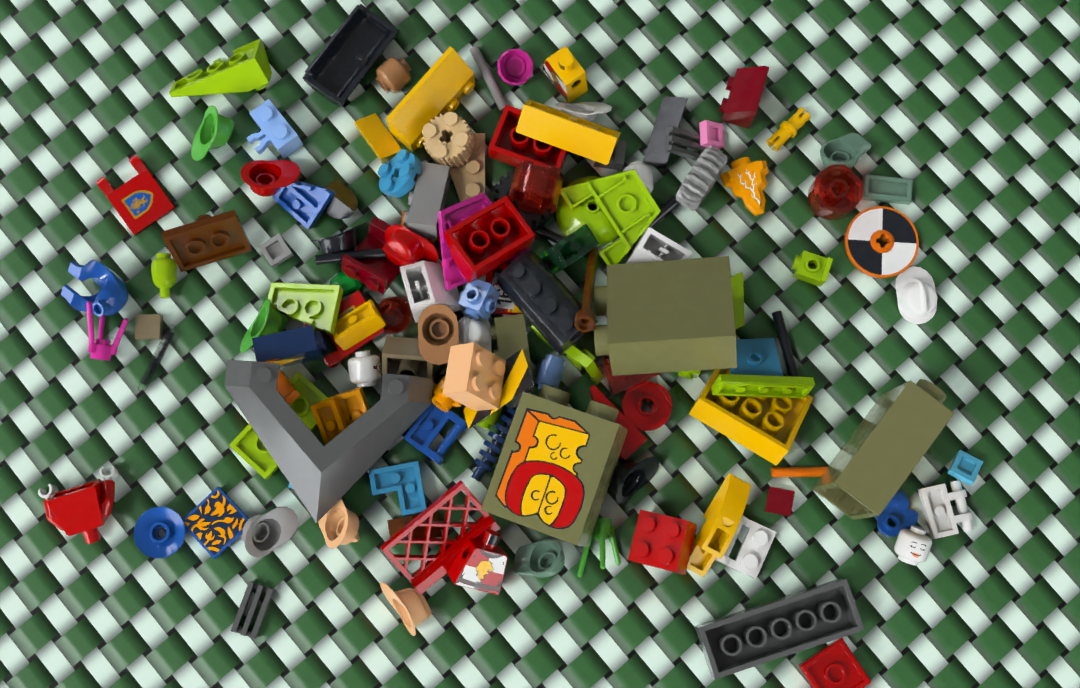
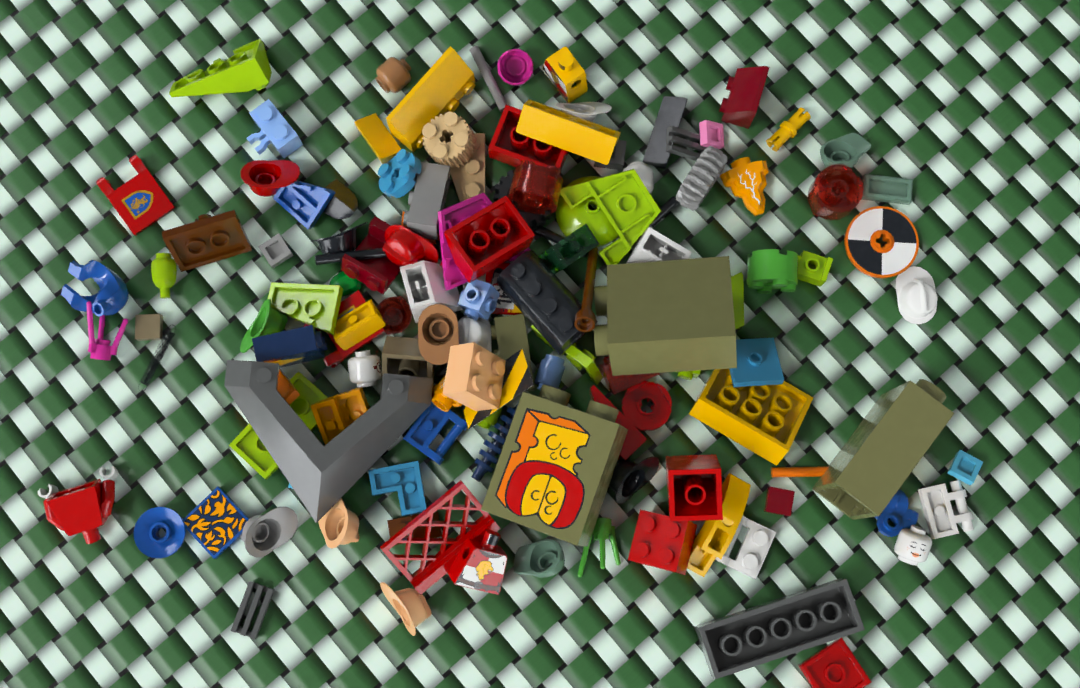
(212, 133): bright green piece -> none
(349, 55): black container -> none
(694, 487): none -> red slope
(762, 386): lime tile -> none
(772, 270): none -> bright green brick
(785, 344): black bar -> none

